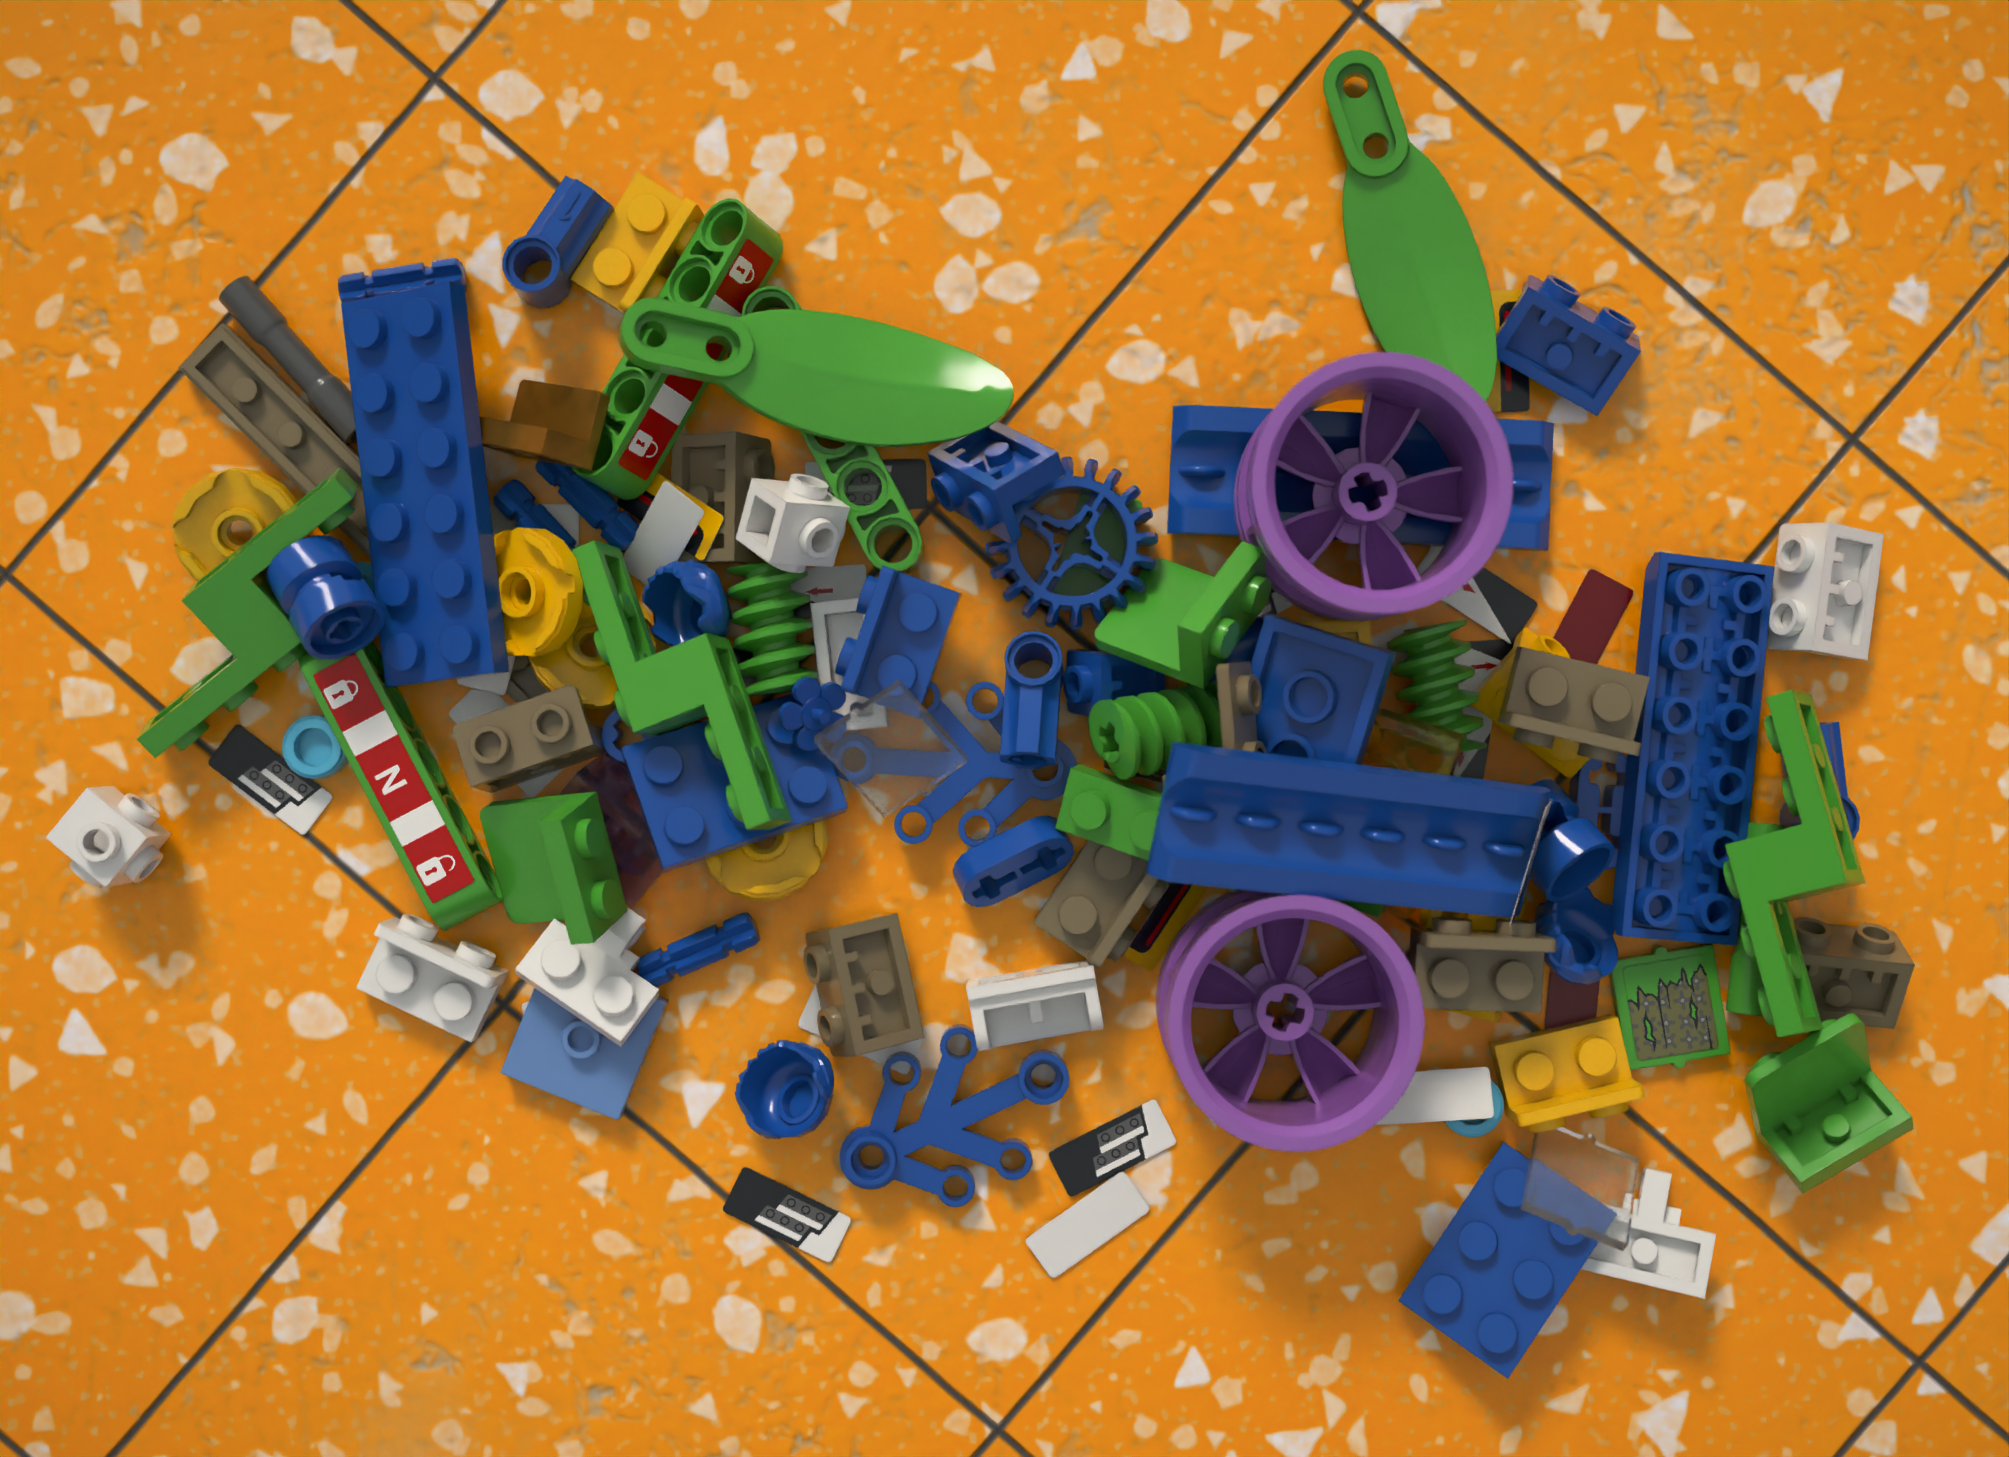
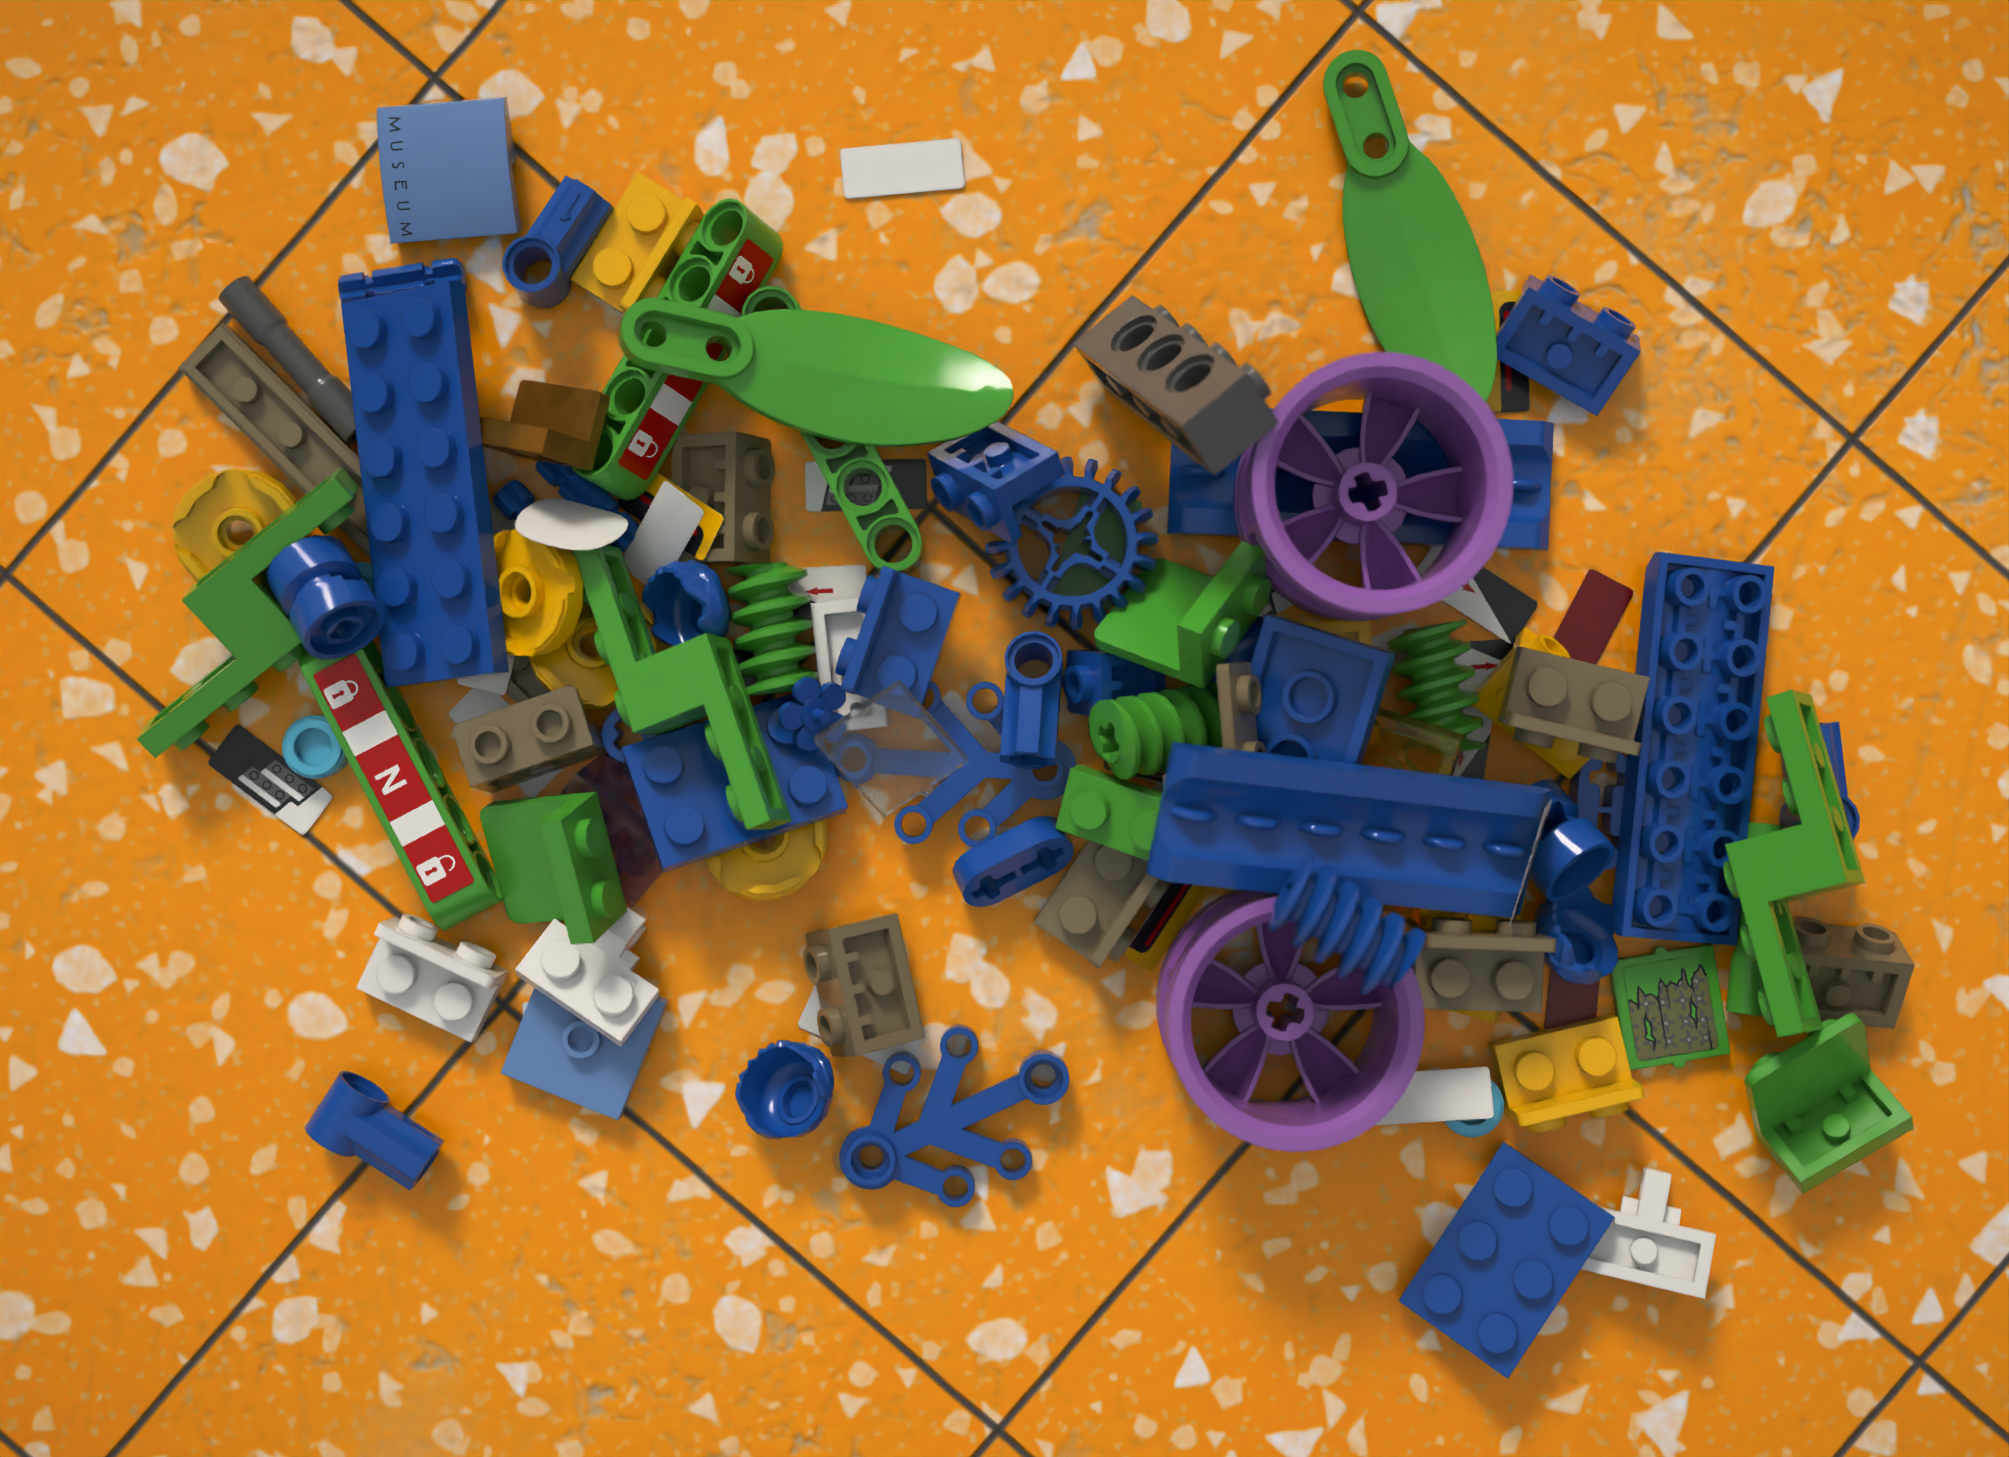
(110, 837): white brick -> none
(360, 1122): none -> blue piece
(448, 170): none -> medium blue slope
(569, 525): none -> white sticker
(698, 950): blue axle -> none
(786, 1214): sticker -> none
(793, 522): white brick -> none
(902, 168): none -> white sticker
(1034, 1004): white hinge -> none
(1087, 1224): white sticker -> none
(1112, 1148): sticker -> none
(1178, 383): none -> dark grey brick
(1346, 927): none -> blue piece
(1581, 1186): clear piece -> none
(1824, 589): white bracket -> none

